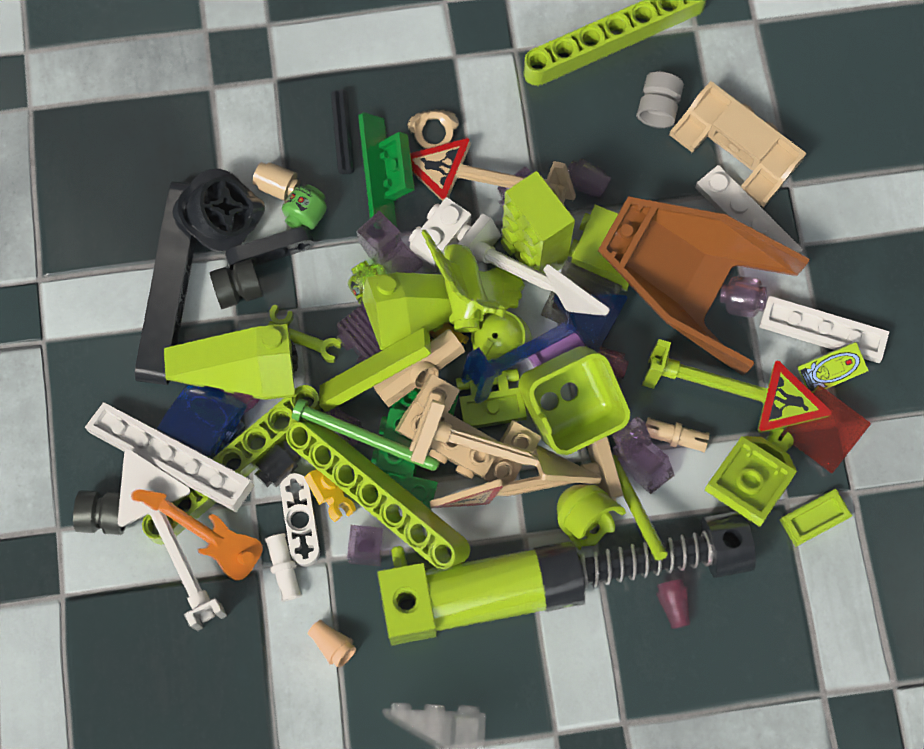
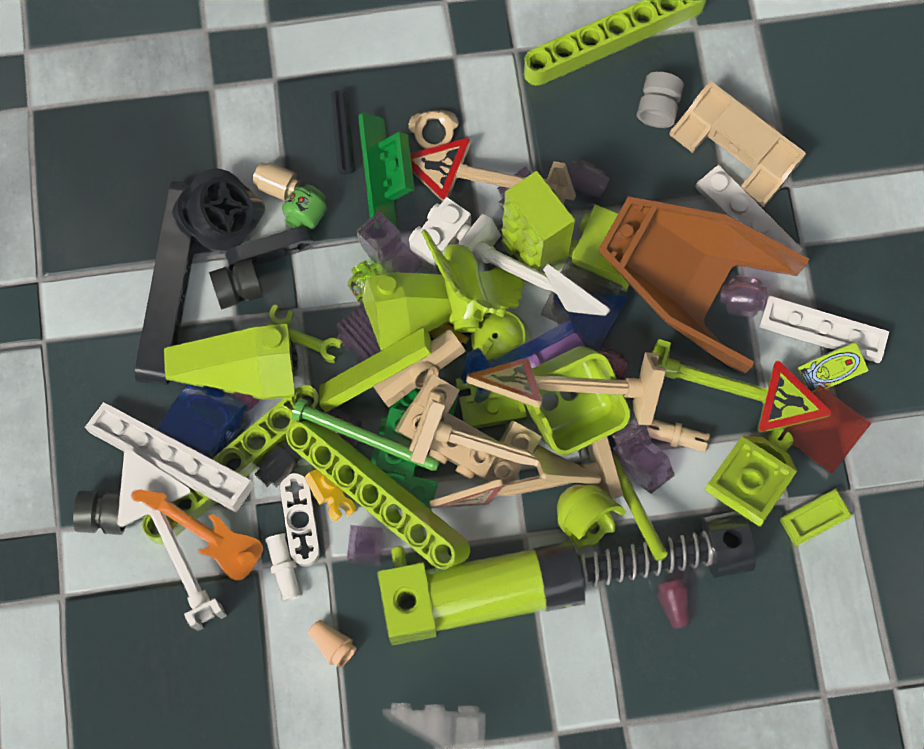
(520, 383): none -> tan piece

